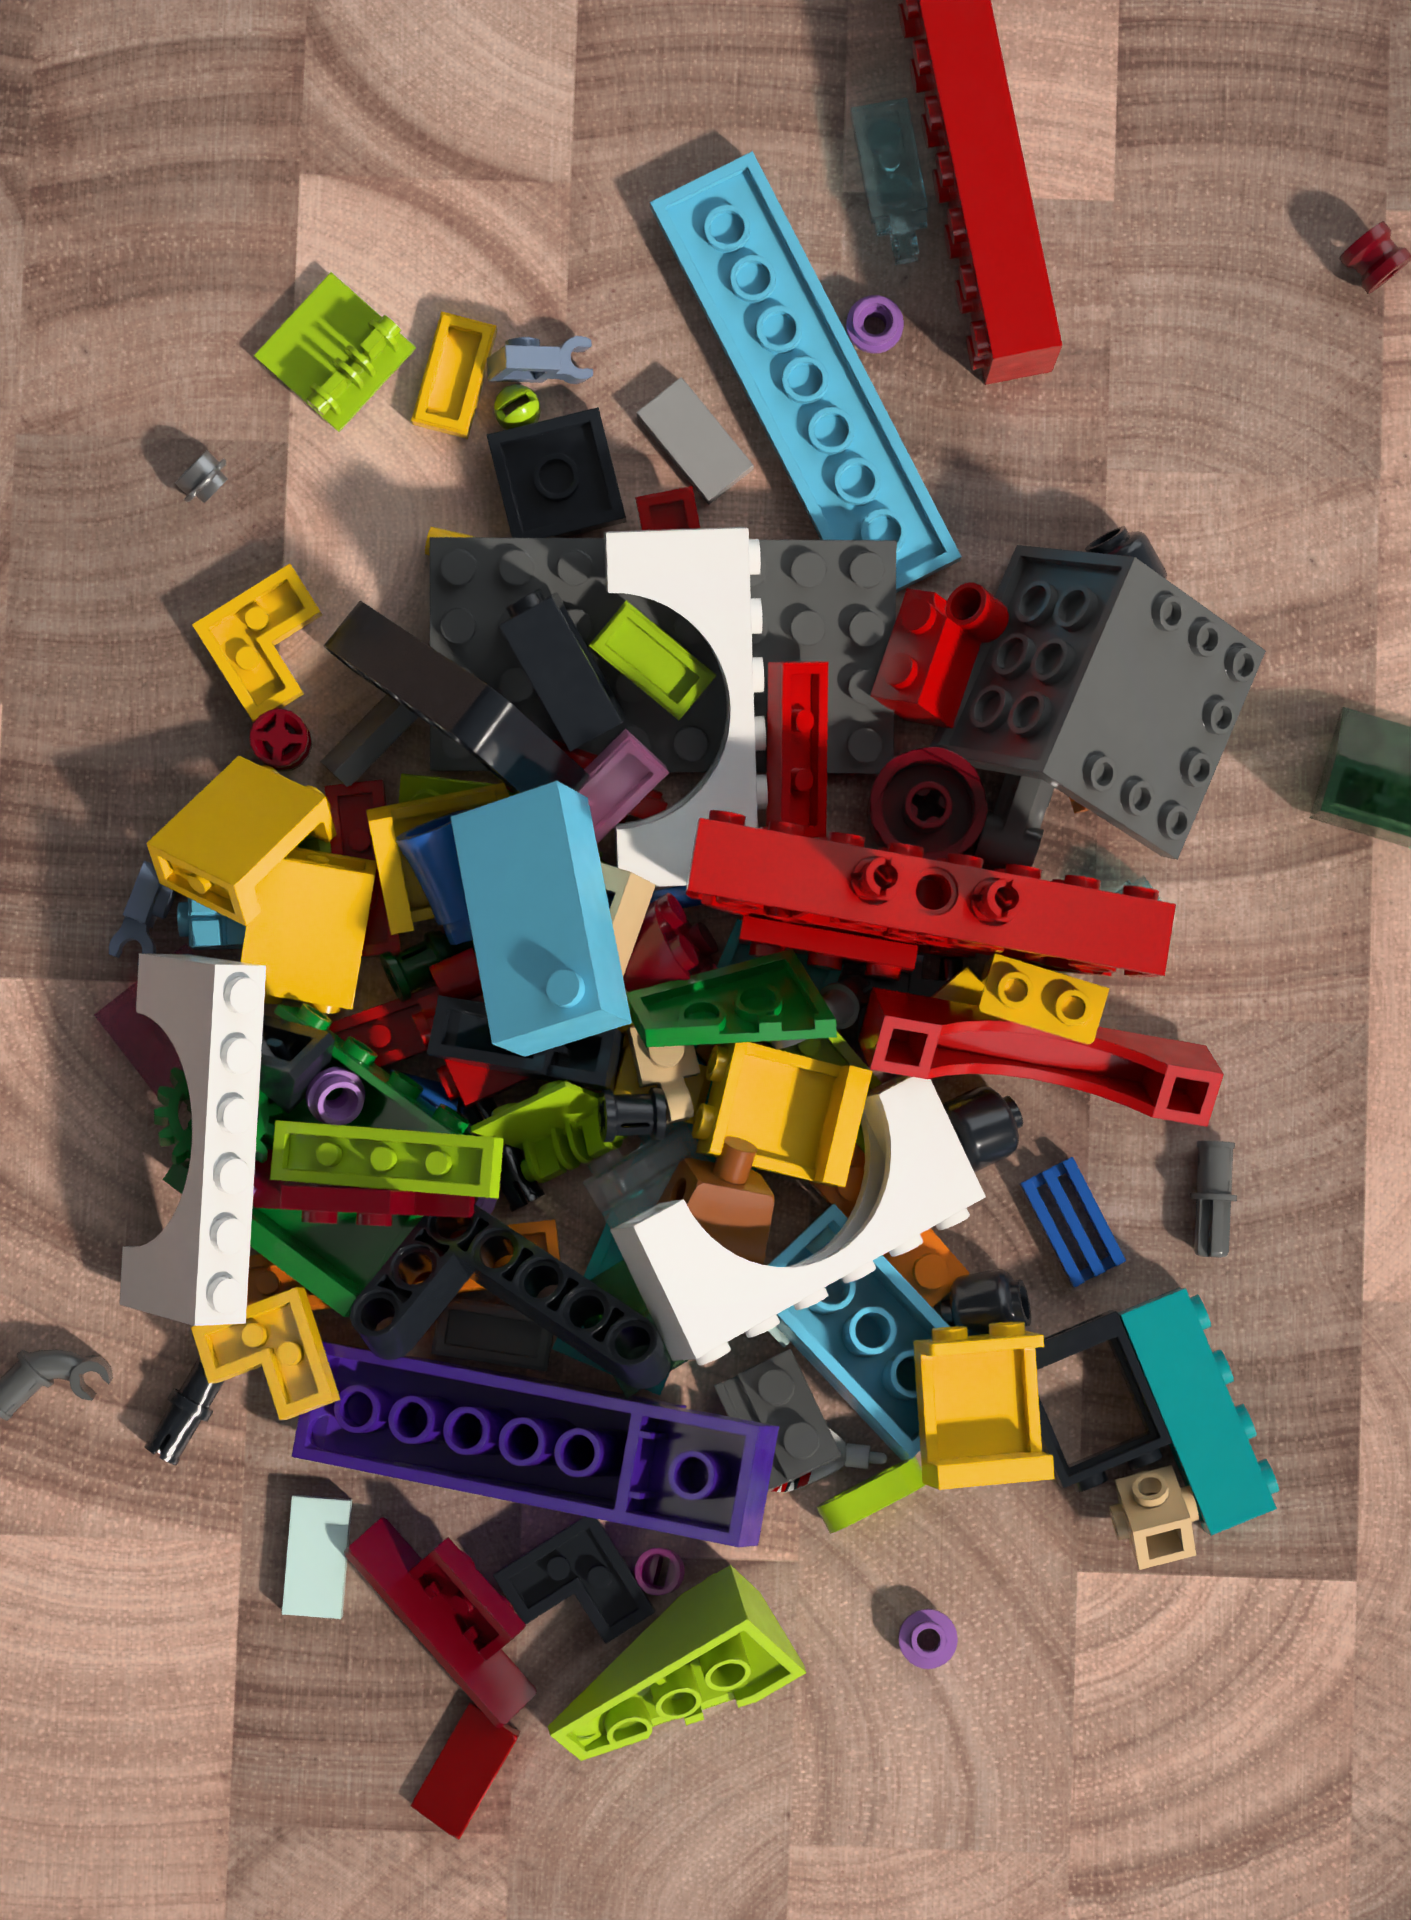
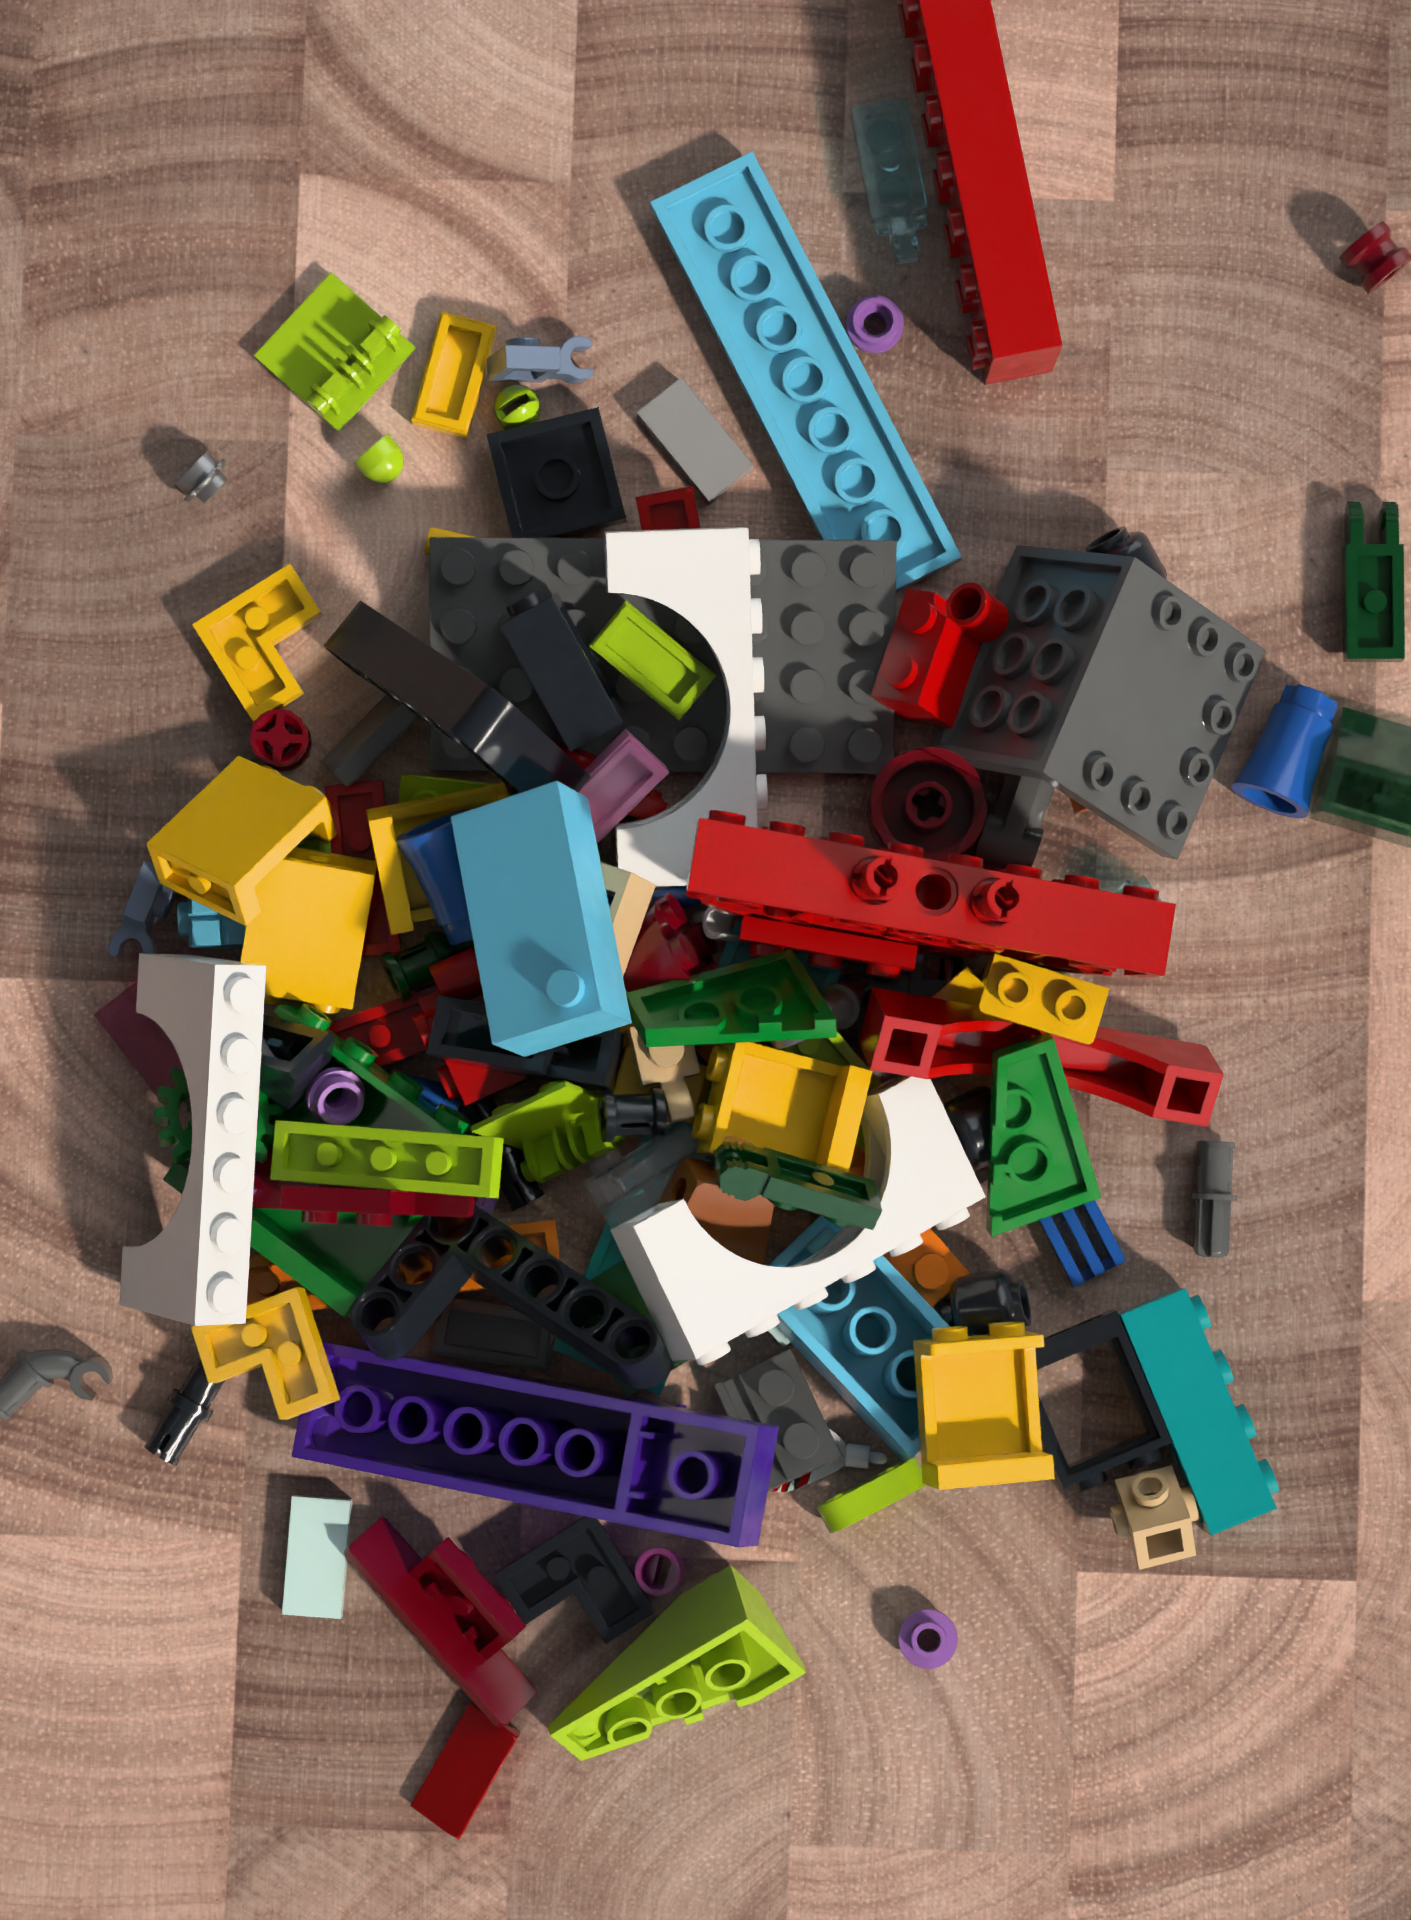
(382, 461): none -> lime hinge
(716, 924): none -> white hand
(797, 1183): none -> dark green hinge
(798, 744): red plate -> none
(1034, 1139): none -> green wing
(1288, 753): none -> blue plant
(1373, 588): none -> dark green hinge

